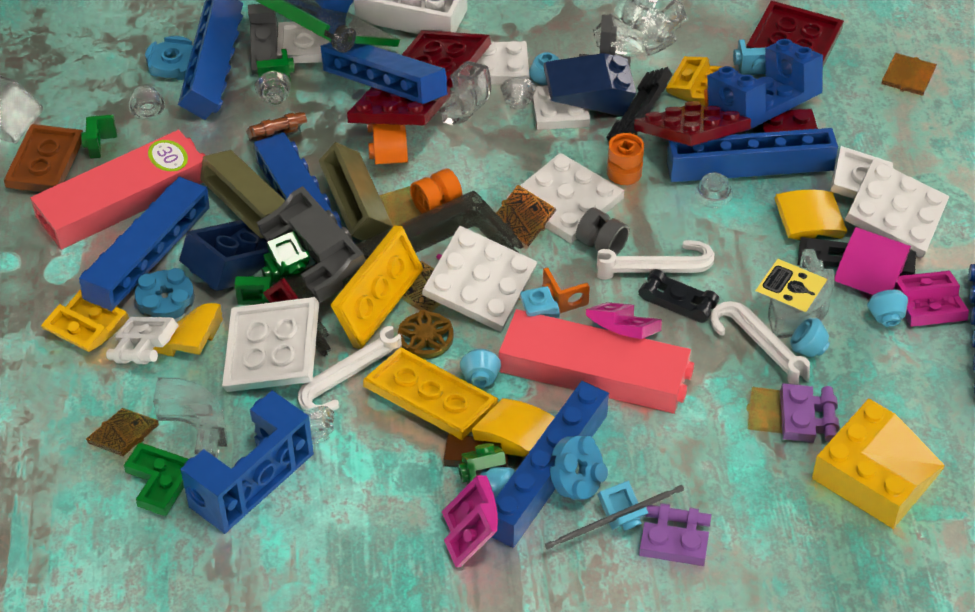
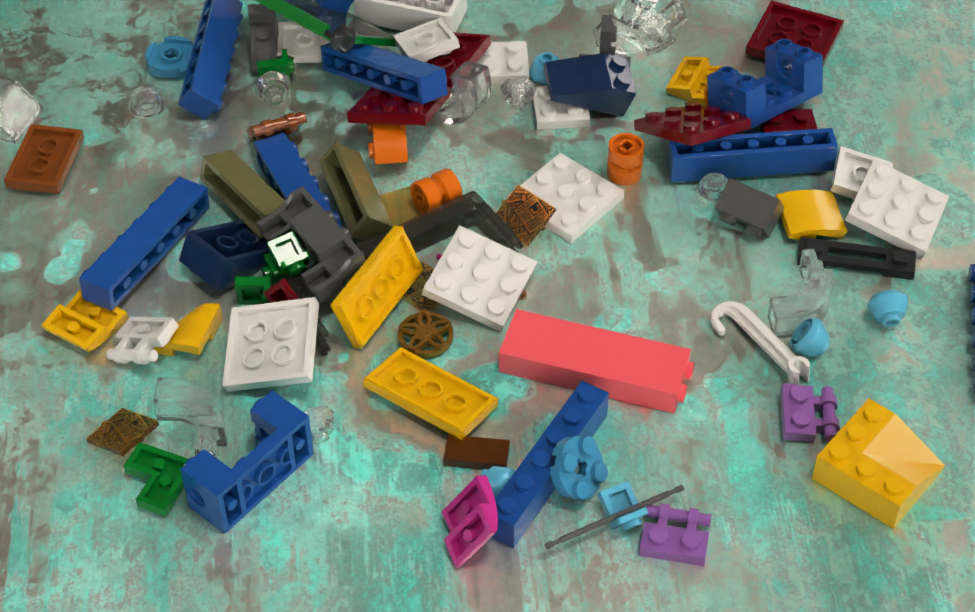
(96, 129): green bracket -> none
(116, 189): coral brick -> none
(171, 281): dark azure plate -> none
(384, 346): white piece -> none
(427, 40): none -> white plate
(480, 367): medium azure cone -> none
(484, 457): green bracket -> none
(513, 425): yellow slope -> none
(539, 302): medium azure bracket -> none
(562, 296): orange bracket -> none
(601, 231): dark grey wheel -> none
(609, 263): white piece -> none
(621, 320): dark pink slope -> none
(652, 86): black container -> none
(678, 296): black plate -> none
(749, 60): medium azure bracket -> none
(749, 208): none -> dark grey brick
(765, 410): clear orange piece -> none
(791, 285): sticker -> none
(871, 262): dark pink slope -> none
(909, 74): clear orange piece -> none
(932, 298): dark pink slope -> none

